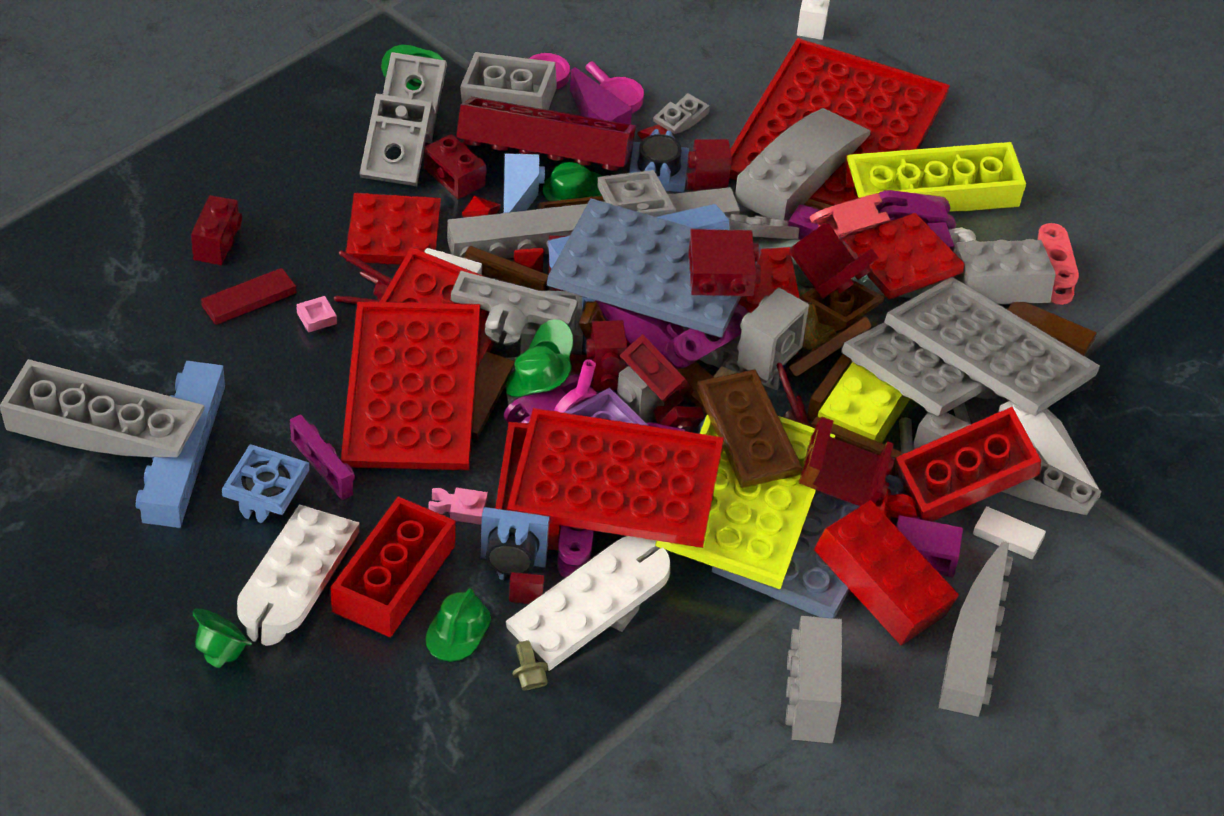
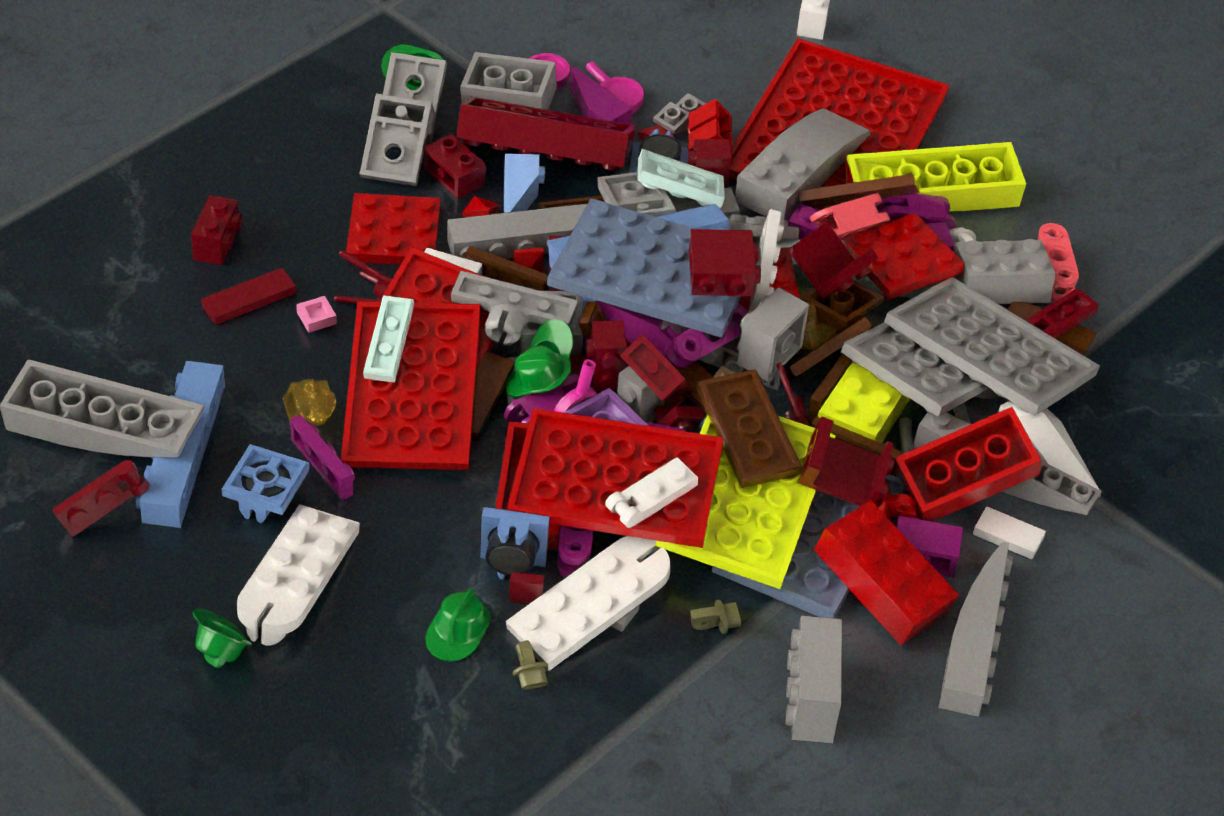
(100, 497): none -> dark red plate
(311, 400): none -> clear yellow brick
(388, 339): none -> light aqua tile
(393, 566): red brick -> none
(463, 505): bright pink plate -> none
(571, 181): green piece -> none
(652, 492): none -> white plate
(680, 179): none -> light aqua plate
(710, 122): none -> red piece
(721, 615): none -> olive piece
(771, 233): none -> white plate
(846, 192): none -> reddish brown tile
(1064, 313): none -> dark red plate

